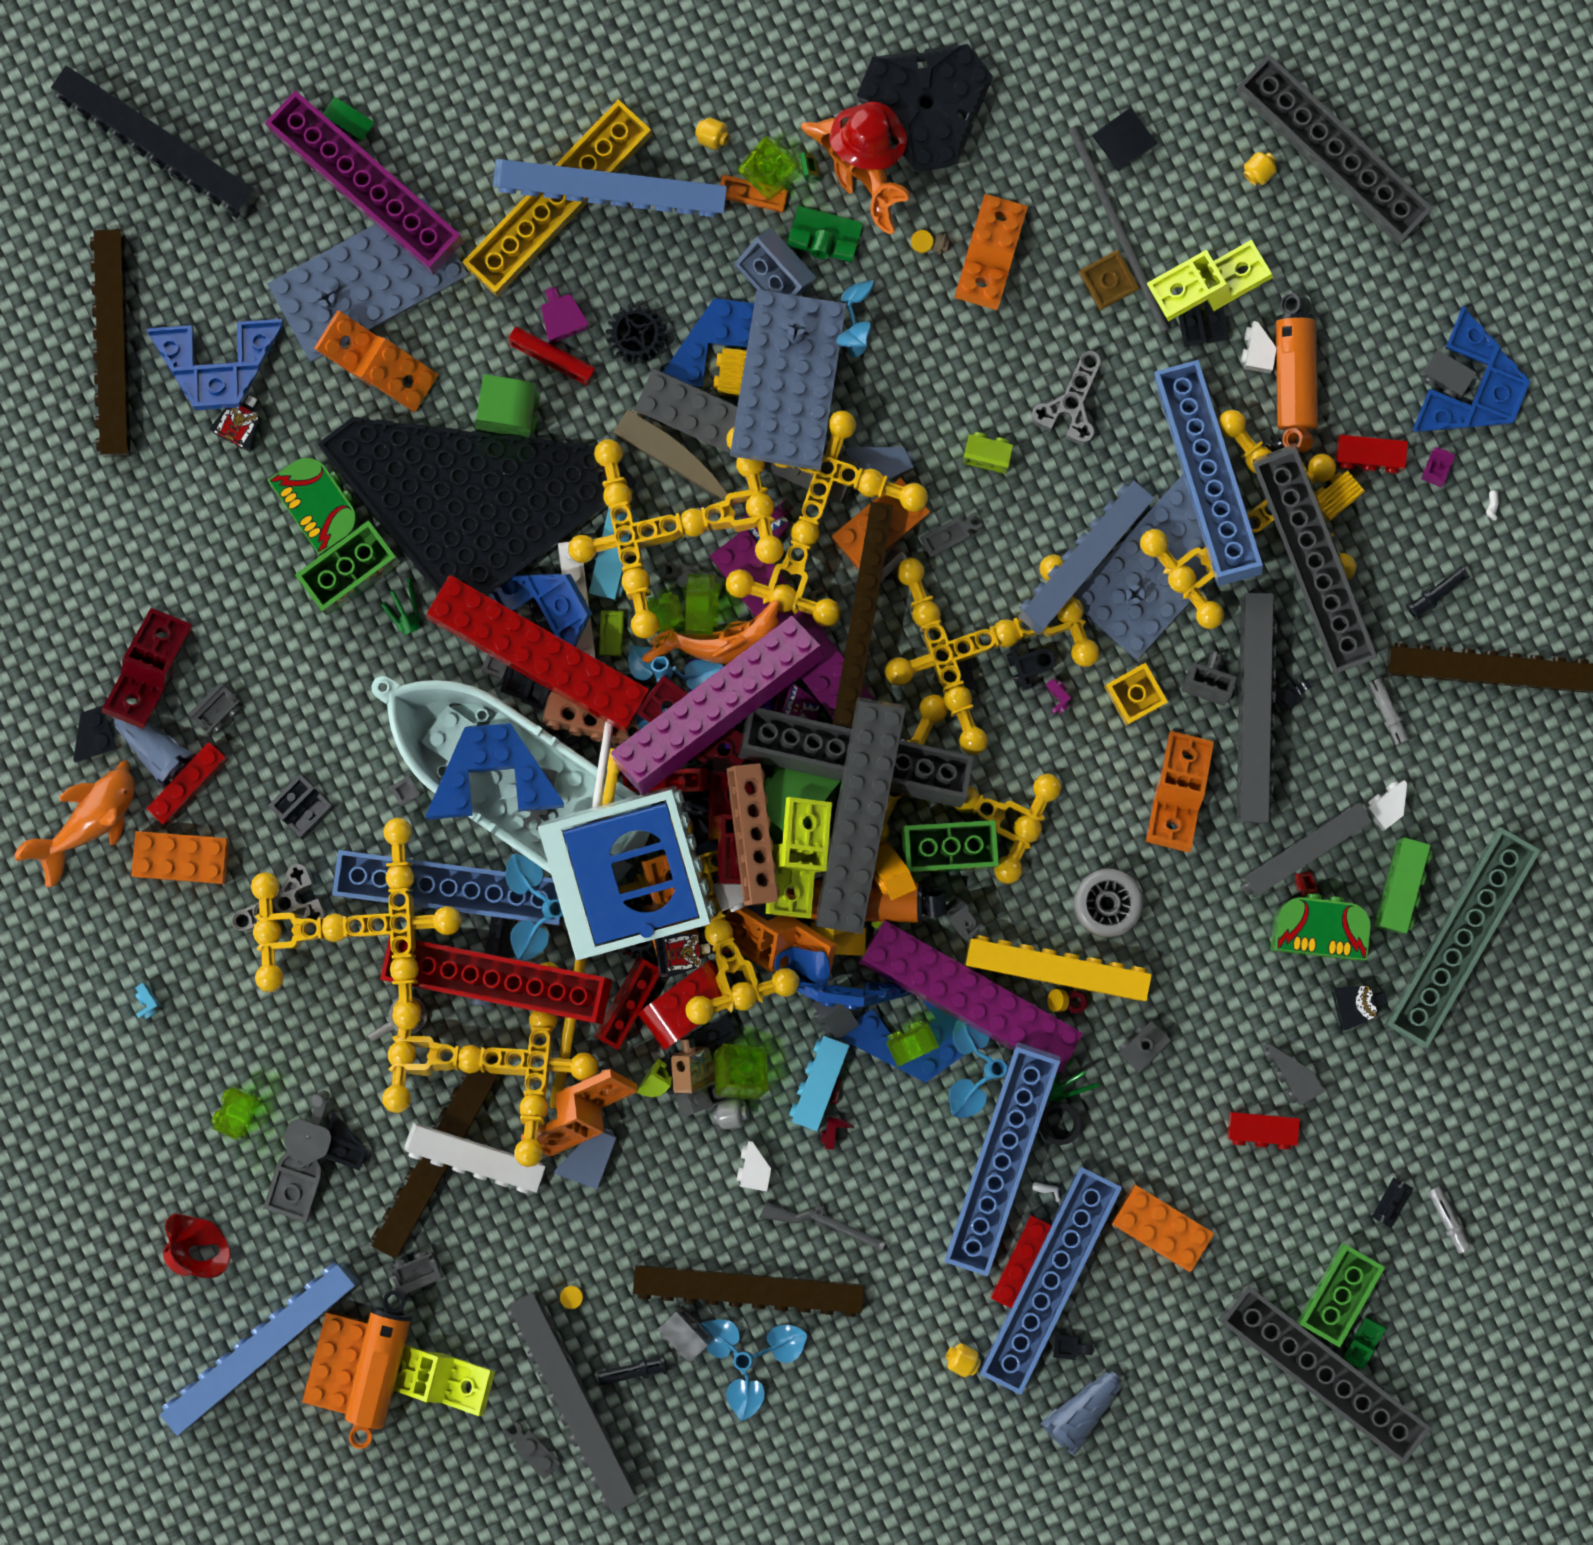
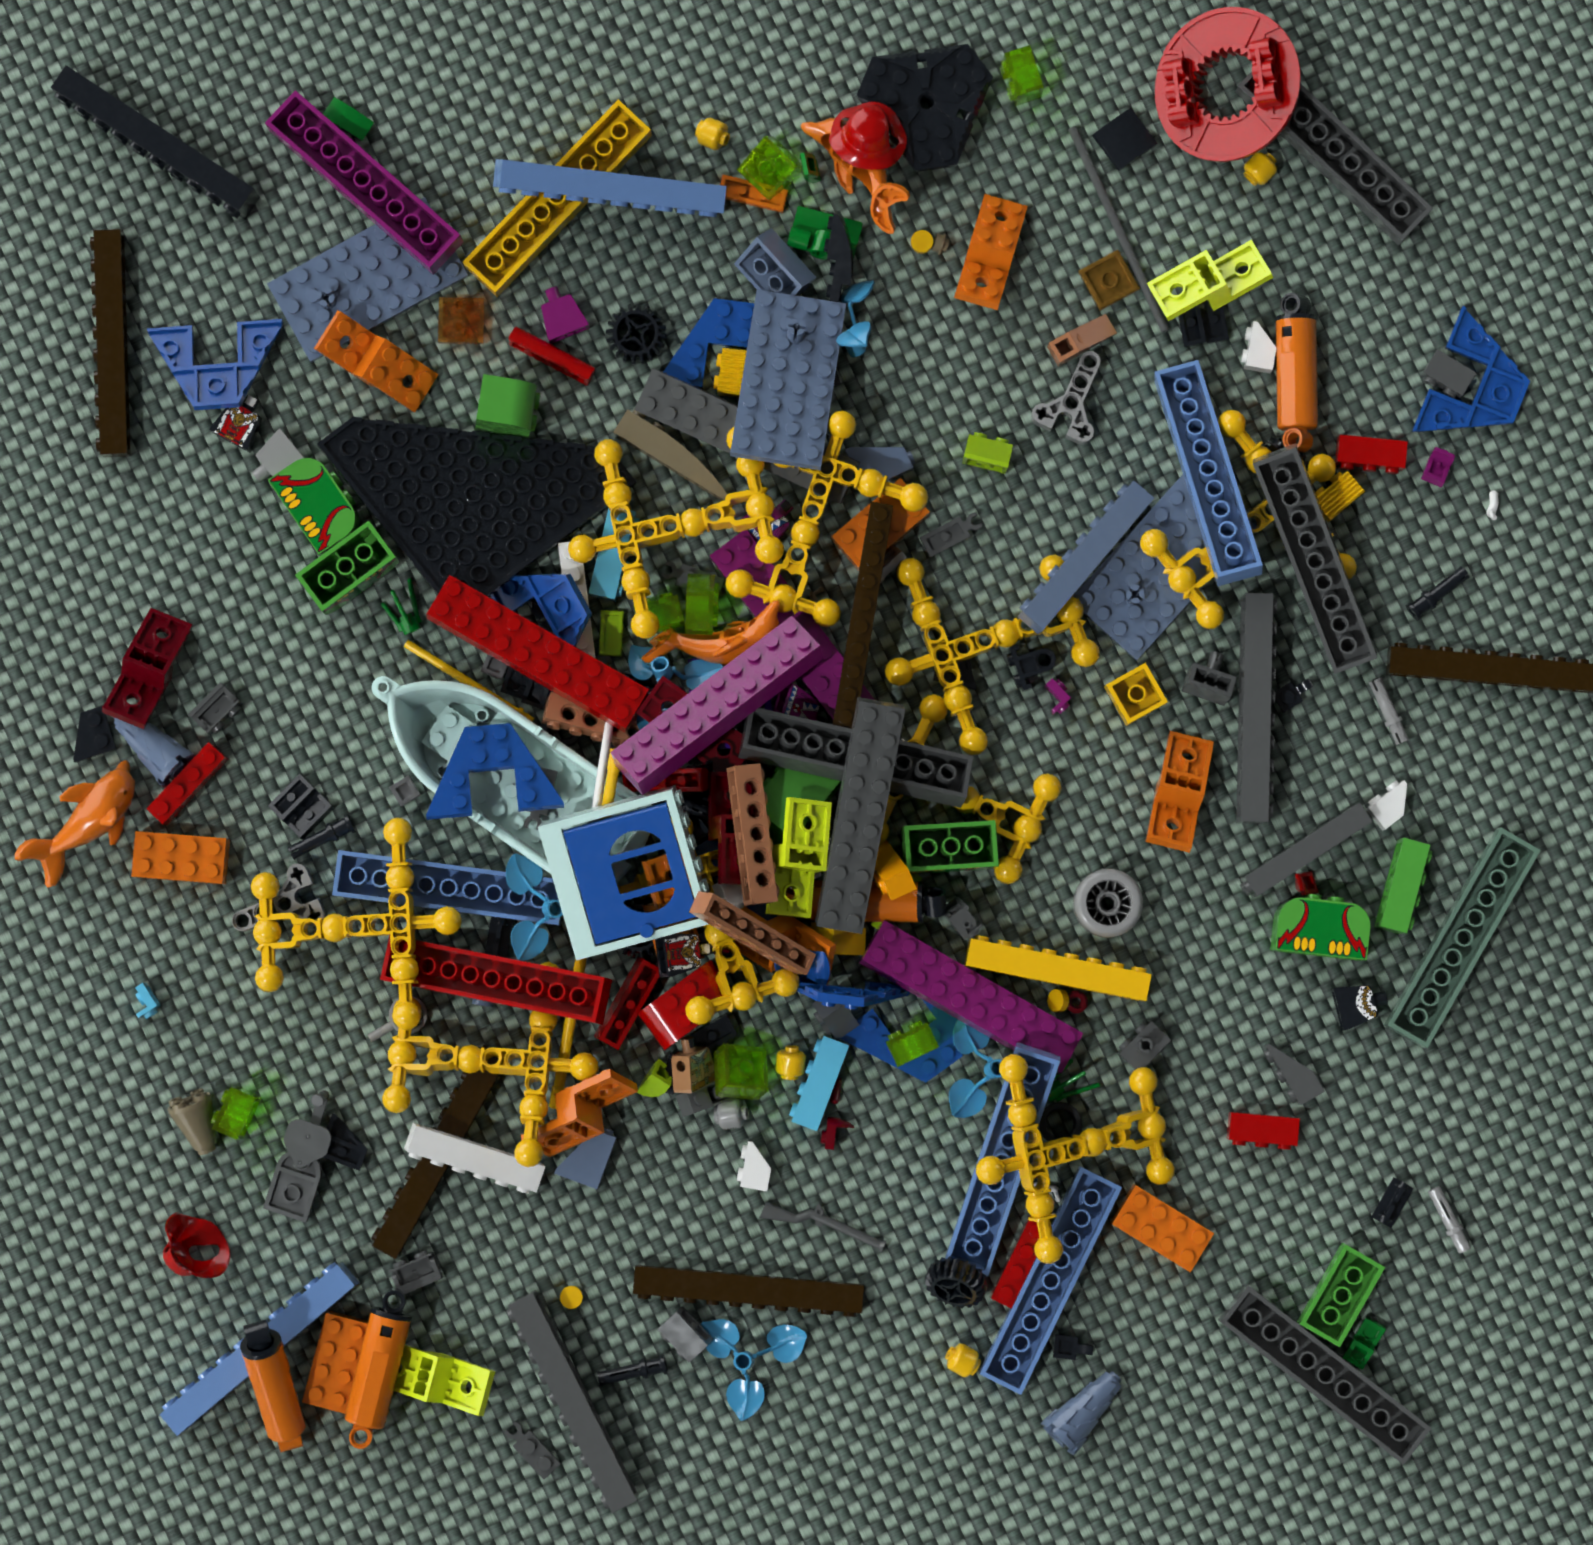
(194, 1119): none -> dark tan cone
(273, 1385): none -> orange piece
(275, 456): none -> light grey torso
(332, 832): none -> black pin
(459, 676): none -> yellow bar
(461, 320): none -> clear orange plate
(752, 933): none -> nougat brick
(790, 1062): none -> yellow head
(839, 249): none -> black slope
(956, 1282): none -> black gear
(1022, 76): none -> clear neon green brick
(1081, 339): none -> nougat slope
(1089, 1143): none -> yellow piece
(1185, 62): none -> piece

